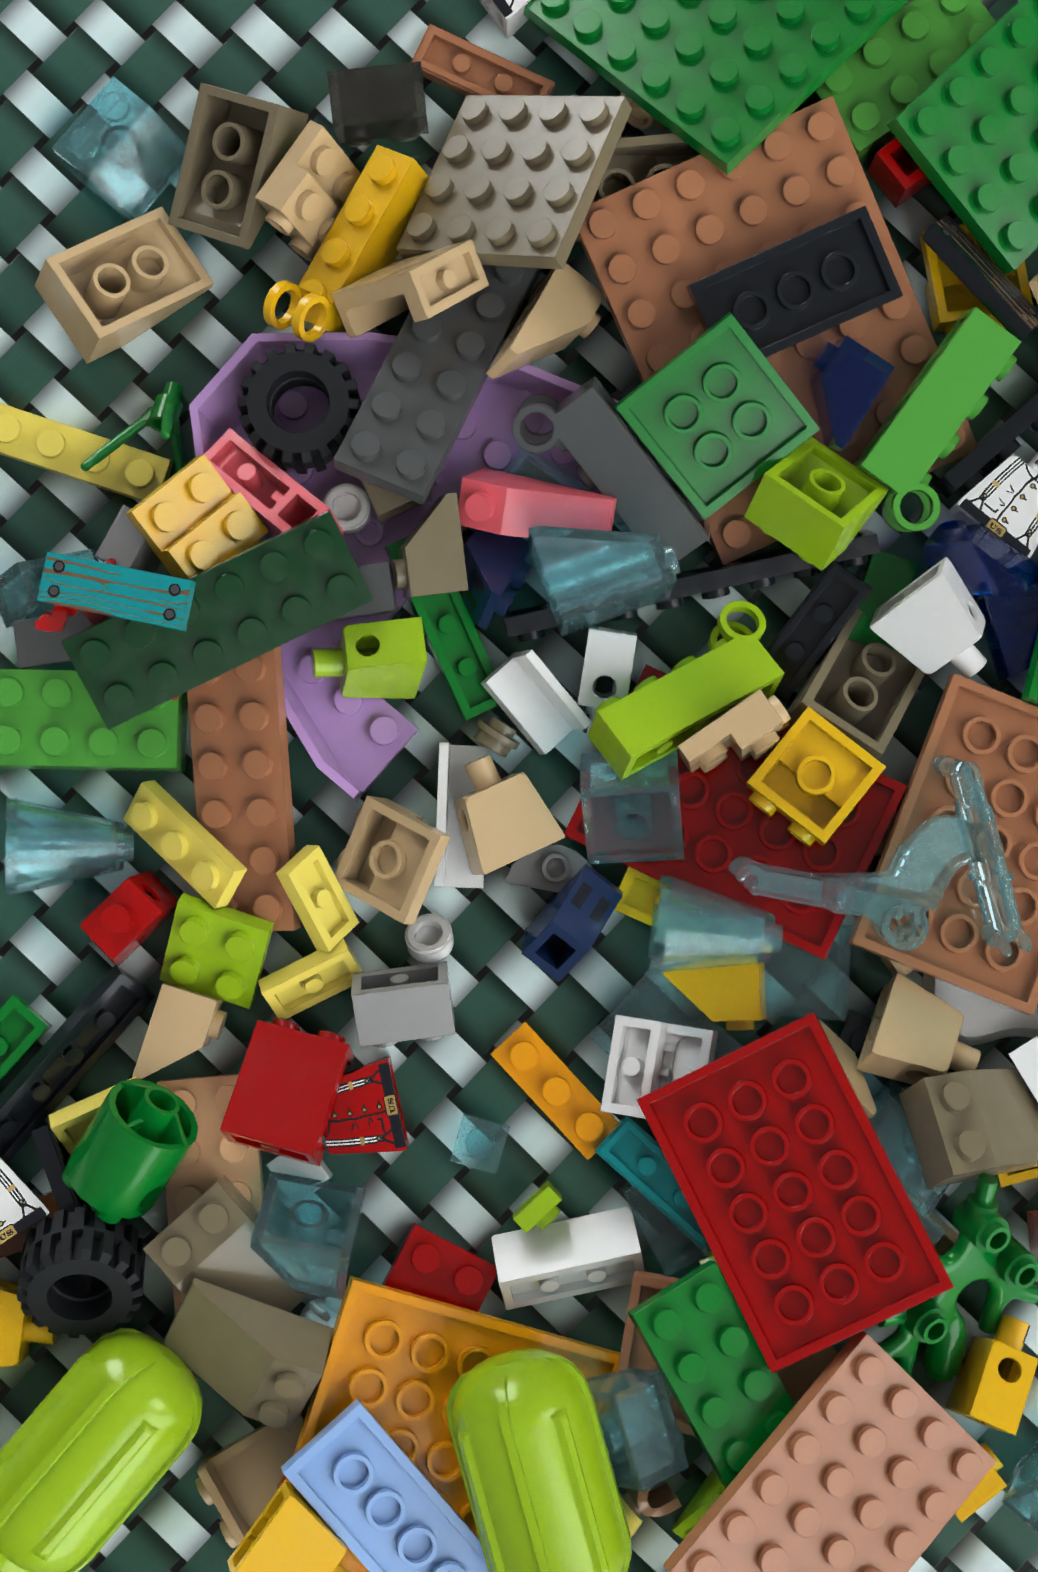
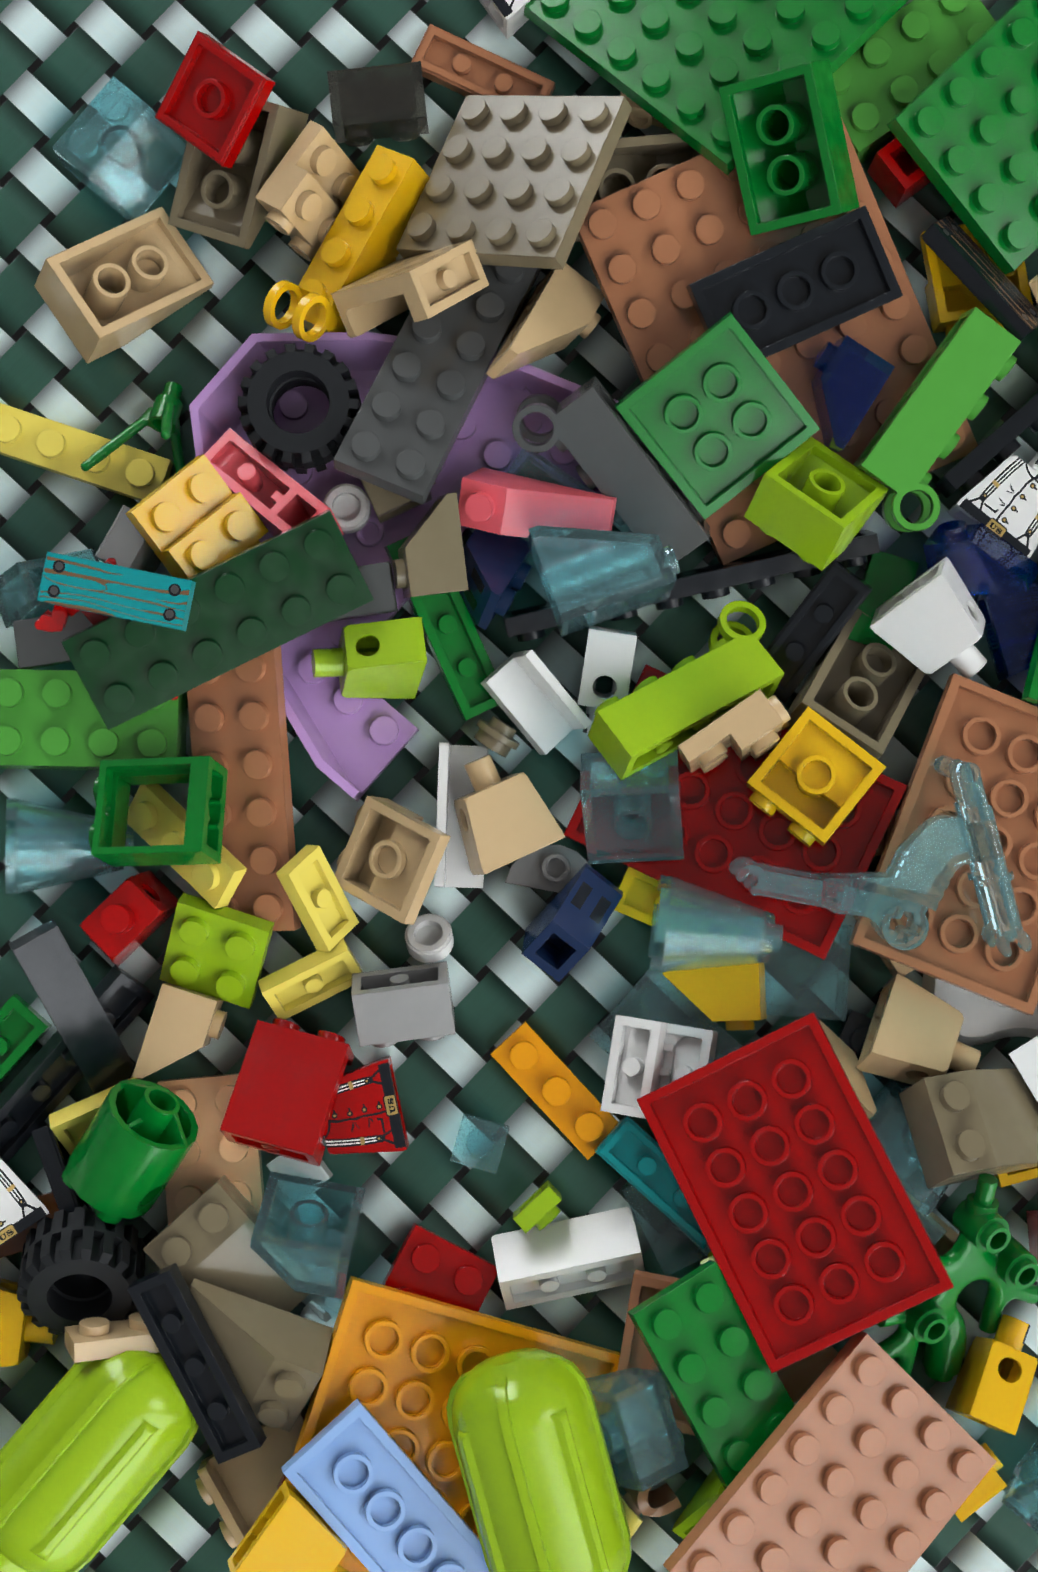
(73, 1006): none -> black tile
(101, 1339): none -> tan plate
(197, 1363): none -> black plate
(203, 814): none -> green window
(214, 99): none -> red tile
(789, 147): none -> green slope

